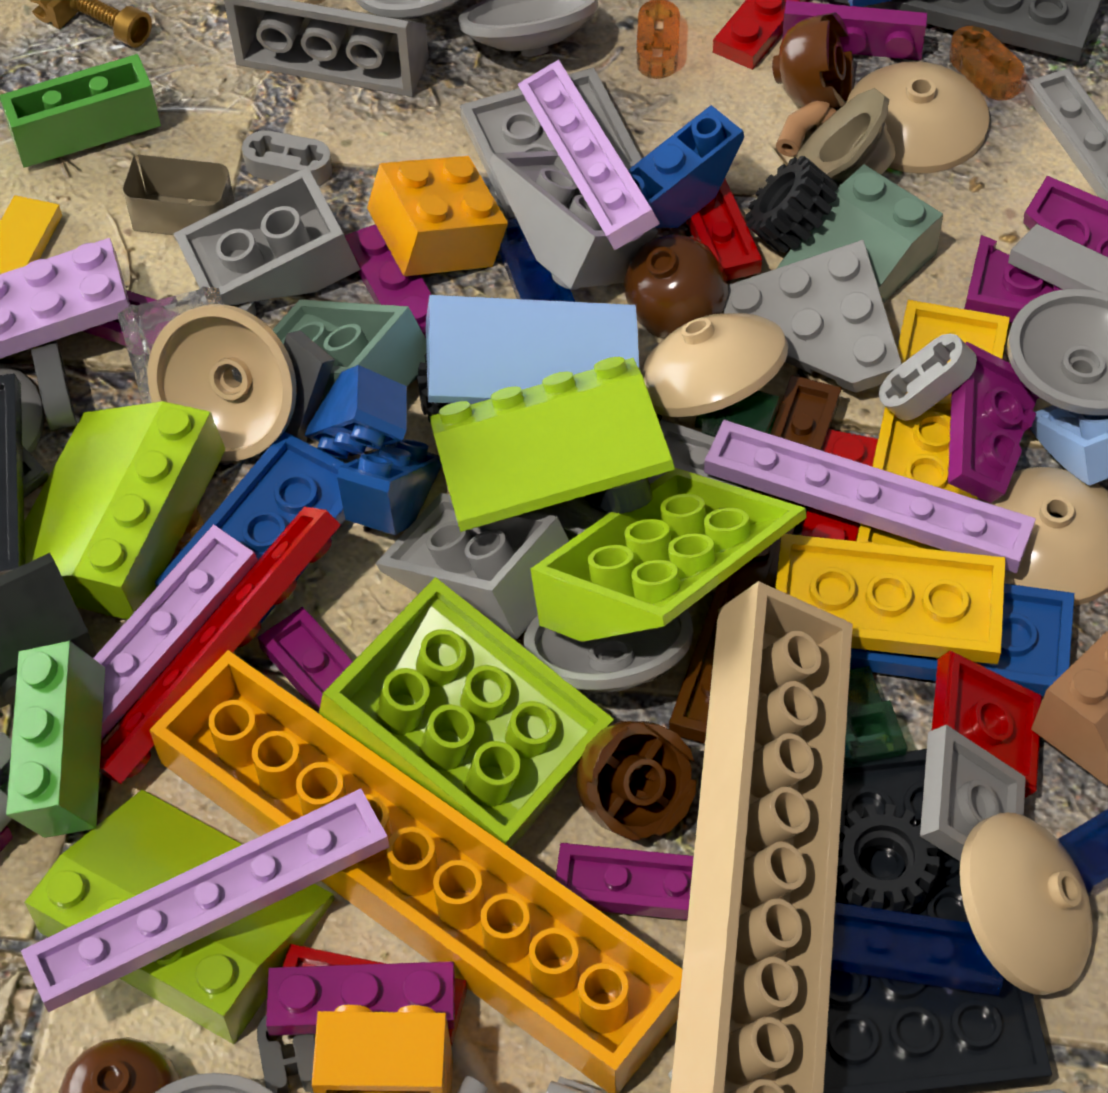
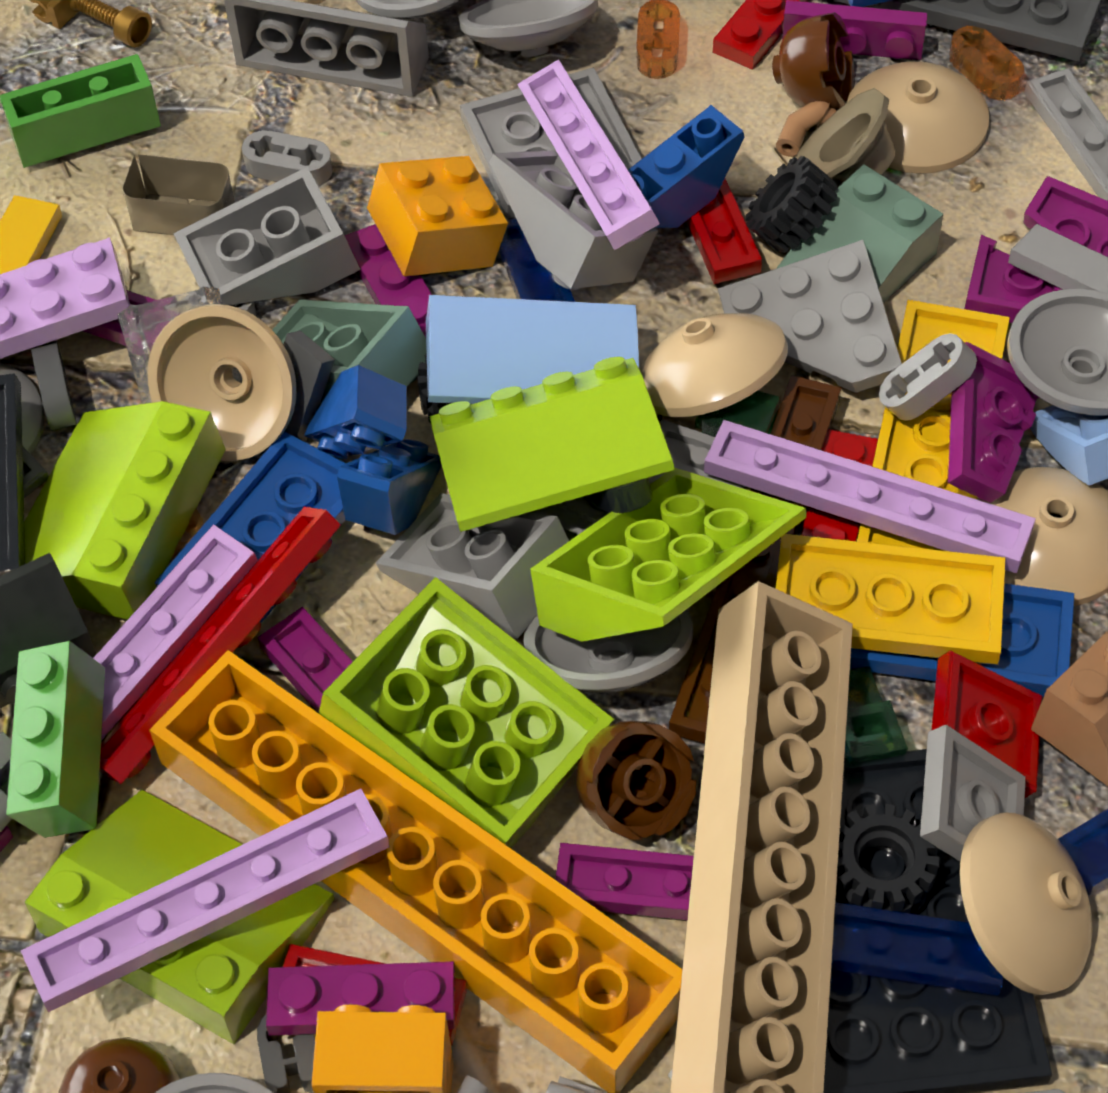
(674, 283): reddish brown cylinder -> none

